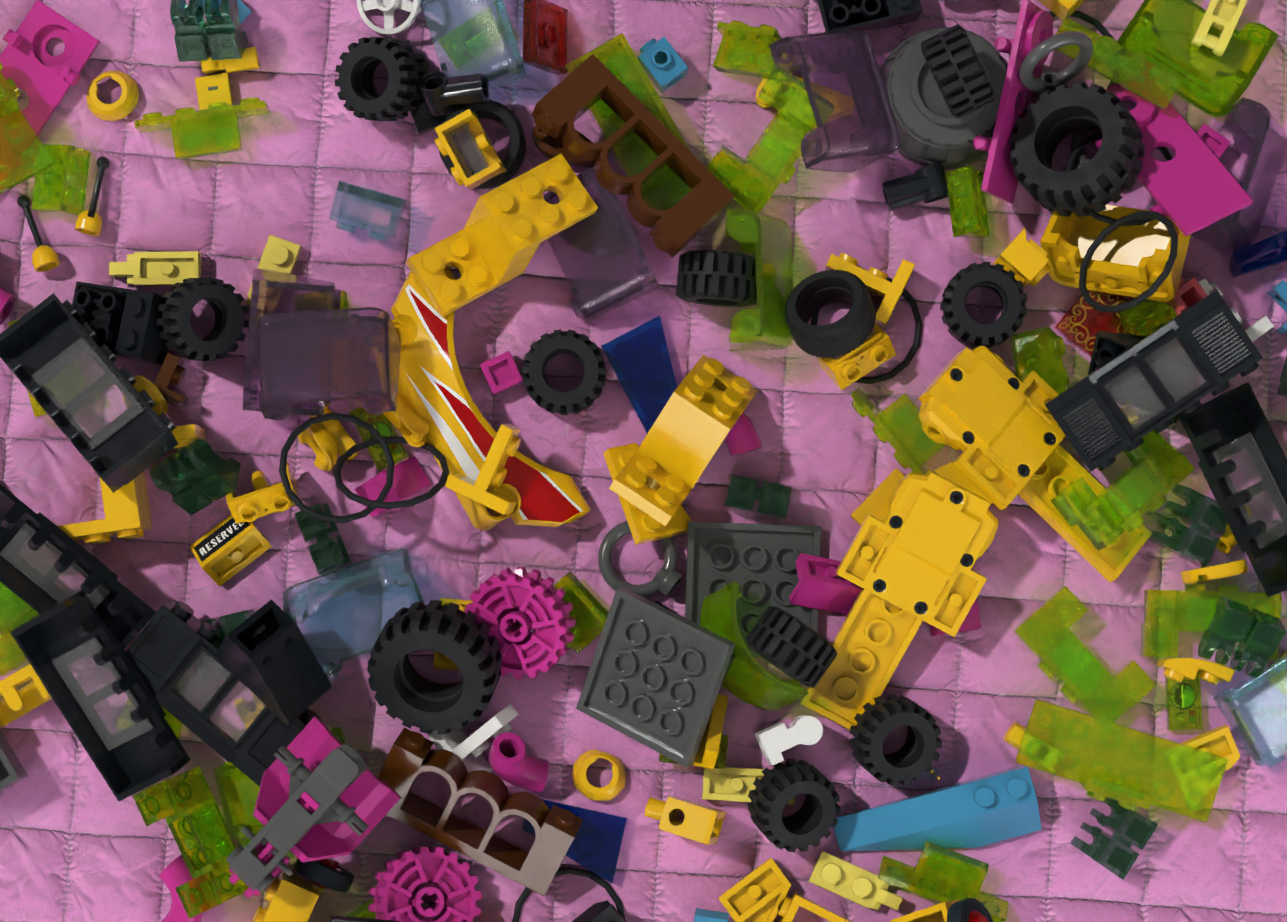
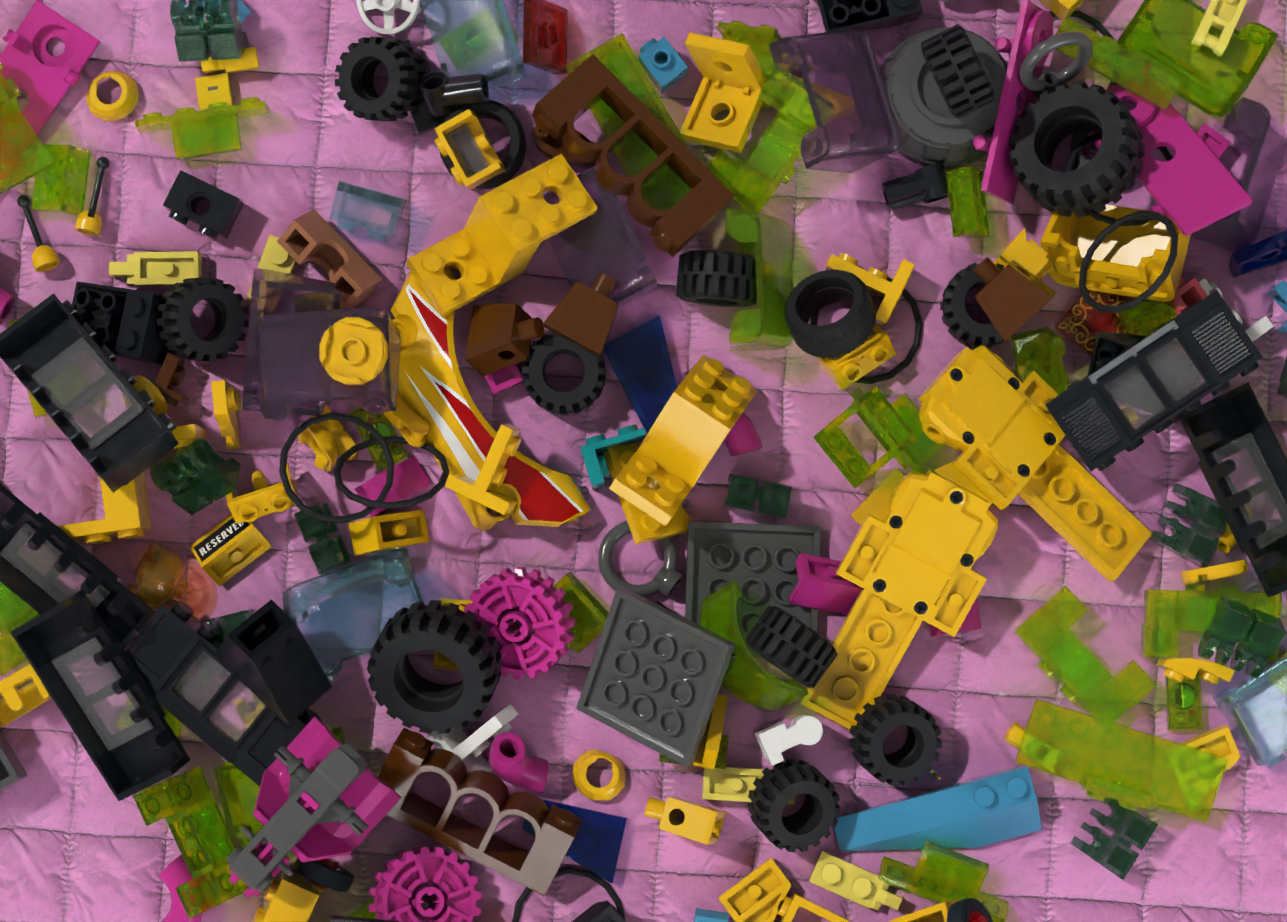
(159, 576): none -> clear yellow cylinder
(188, 191): none -> black brick
(226, 404): none -> yellow wing
(316, 241): none -> nougat arch
(353, 351): none -> yellow tile
(388, 532): none -> yellow slope
(500, 336): none -> reddish brown torso
(586, 315): none -> reddish brown torso
(597, 444): none -> teal bracket
(728, 83): none -> yellow bracket
(892, 435): none -> clear neon green window
(1010, 295): none -> reddish brown torso
(1124, 501): clear neon green bracket -> none

